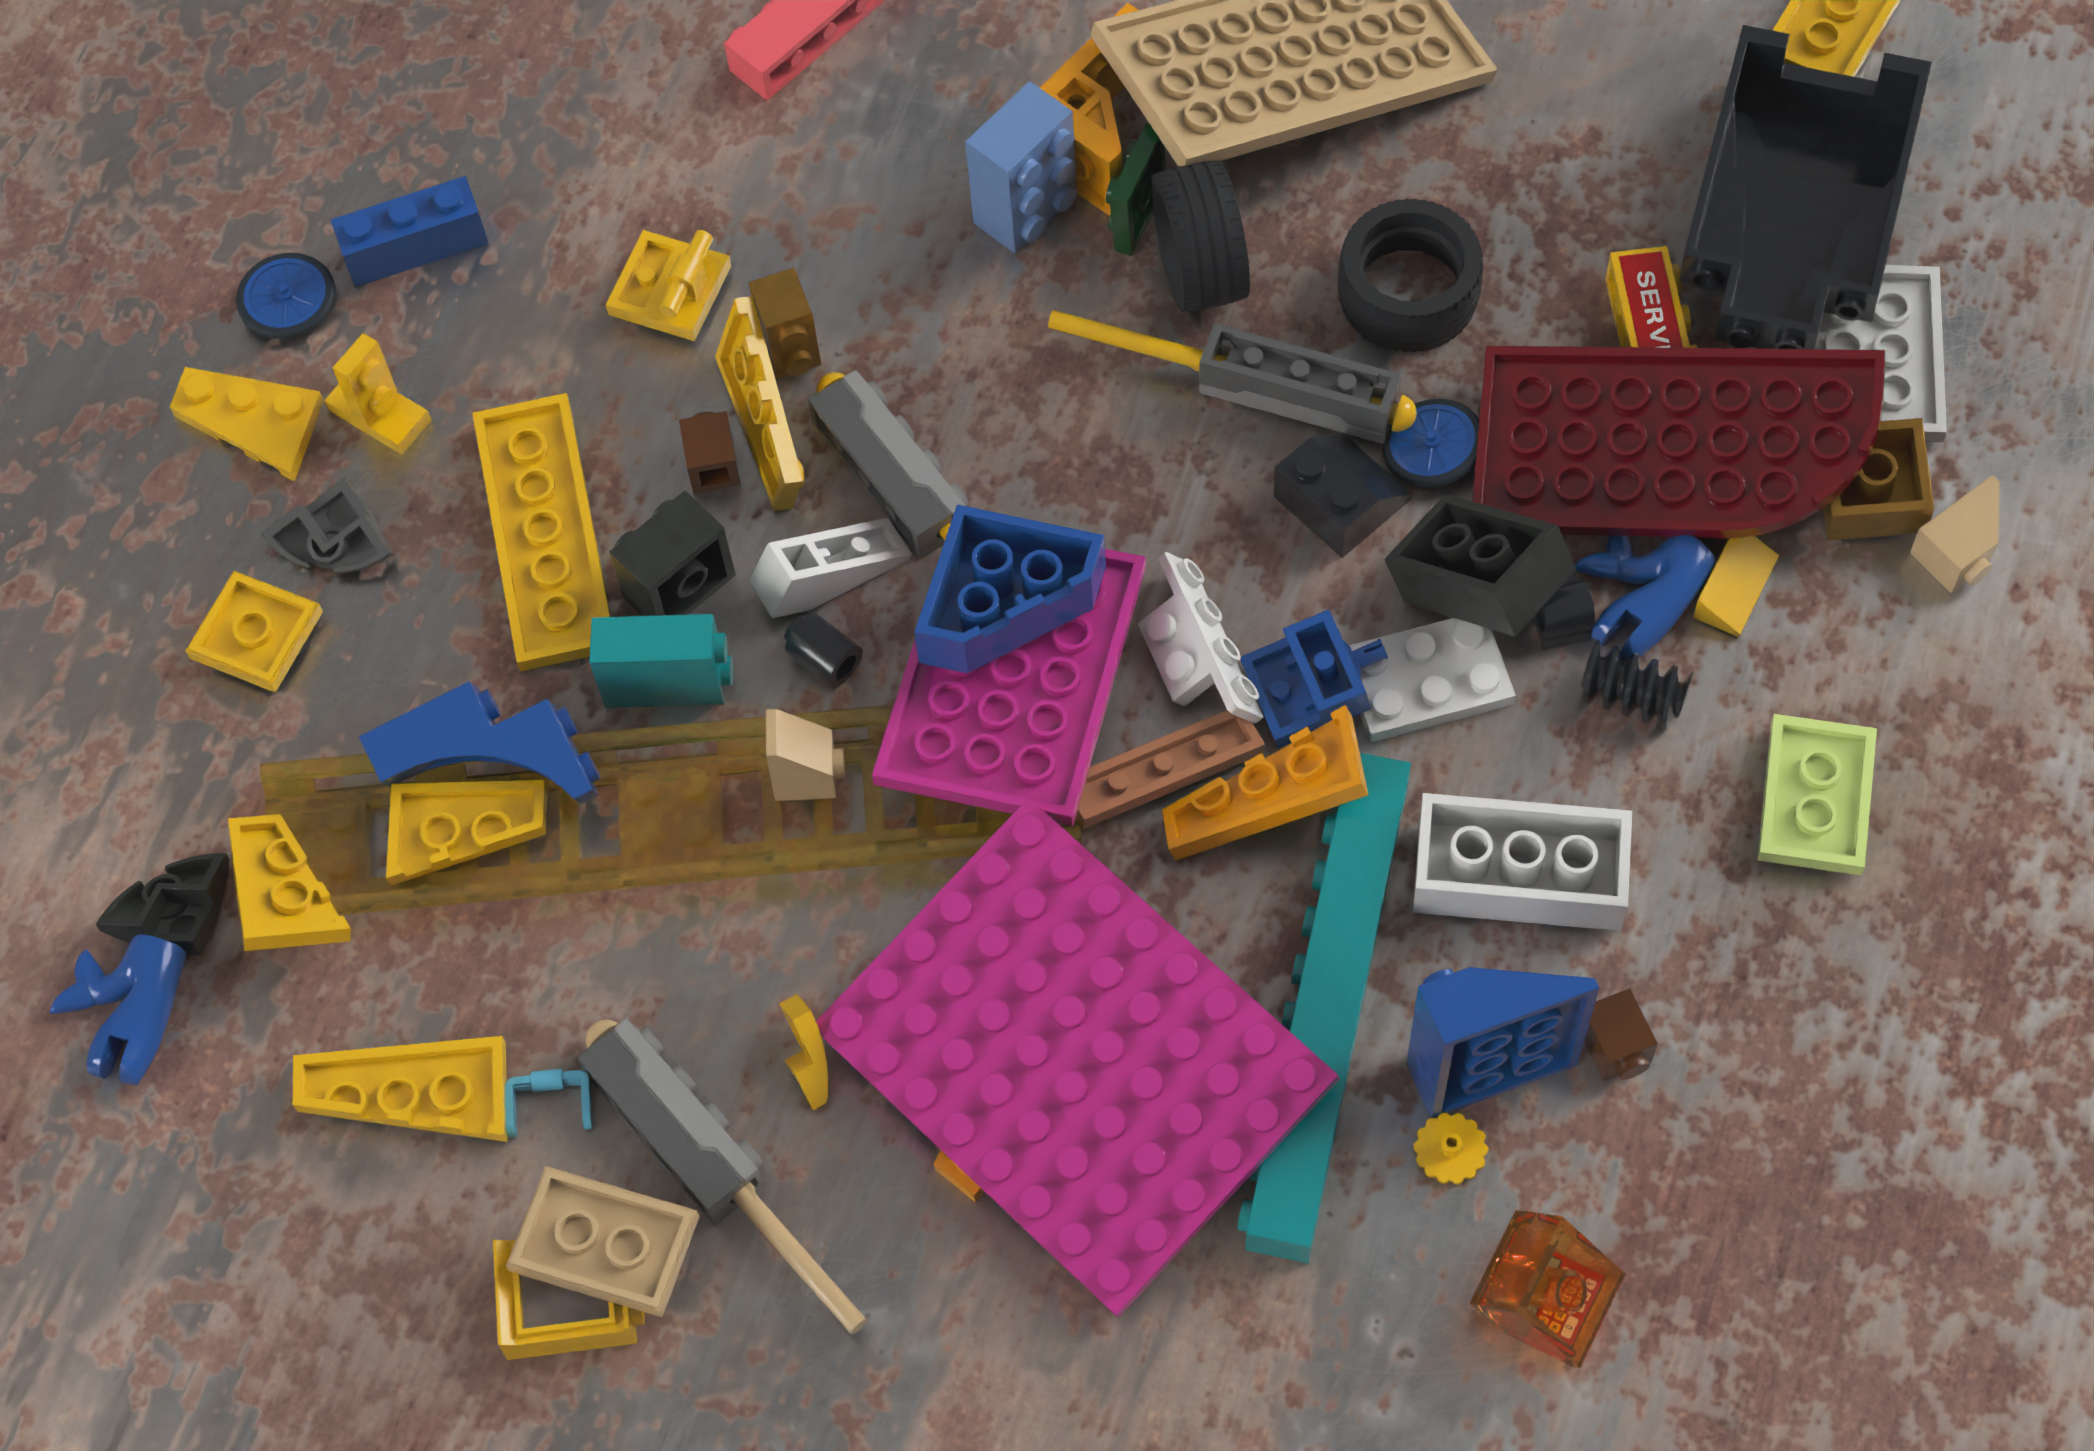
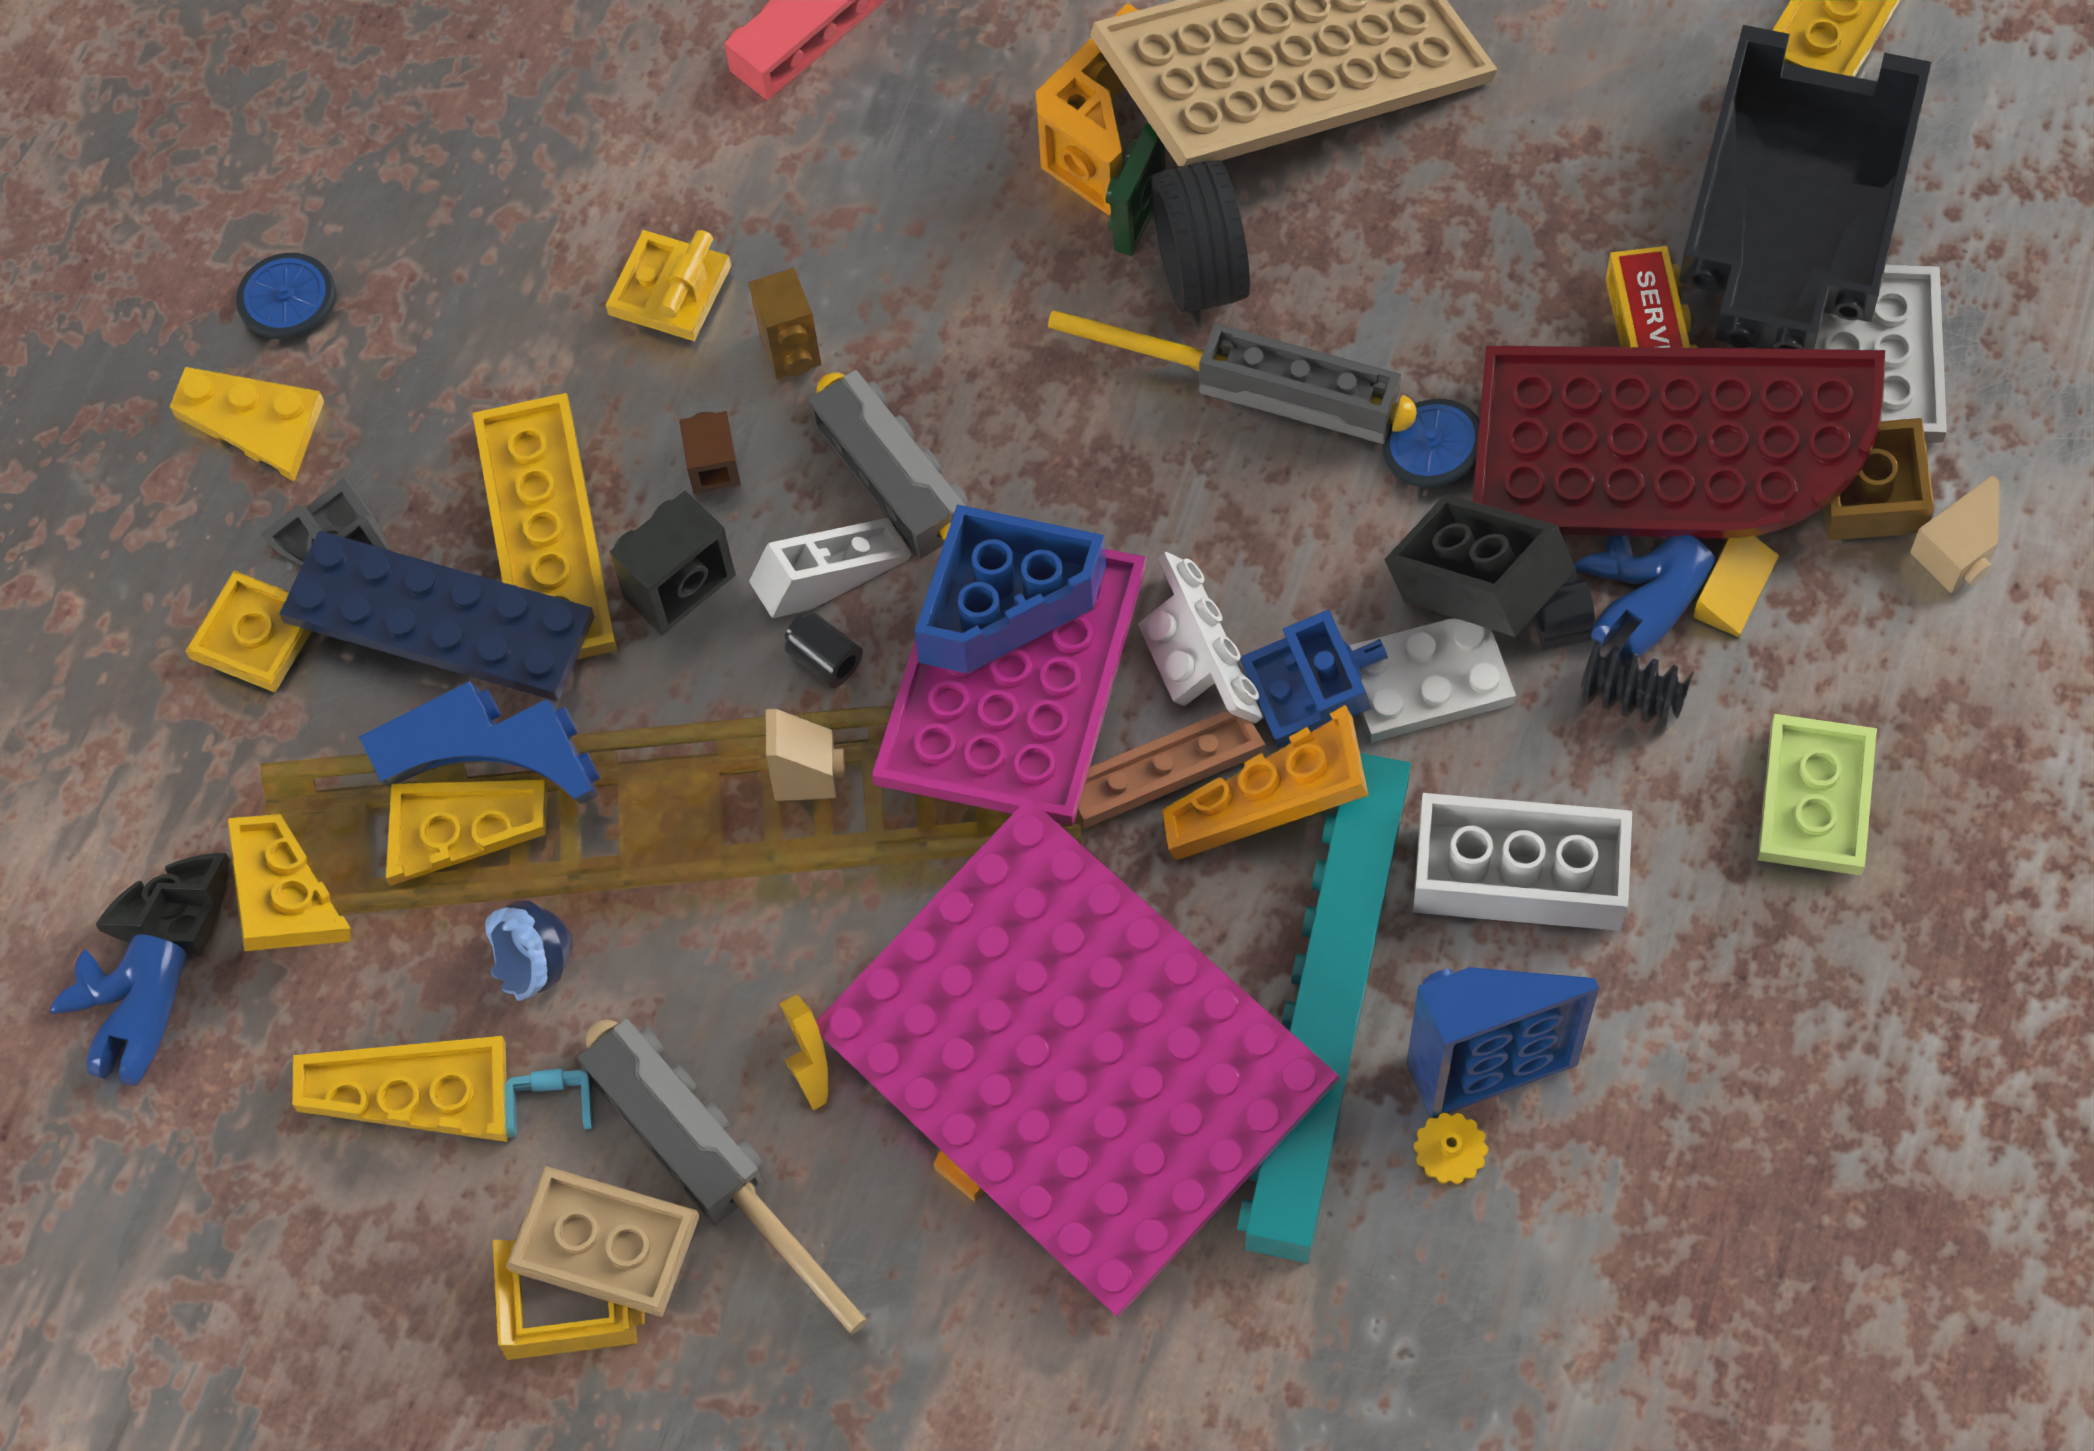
(370, 398): yellow bracket -> none
(409, 231): blue brick -> none
(438, 615): none -> dark blue plate
(528, 948): none -> light blue hair
(659, 660): teal brick -> none
(756, 399): yellow wing -> none
(1022, 167): medium blue brick -> none
(1337, 491): black slope -> none
(1410, 227): black tyre -> none
(1548, 1286): clear orange slope -> none
(1620, 1037): reddish brown brick -> none

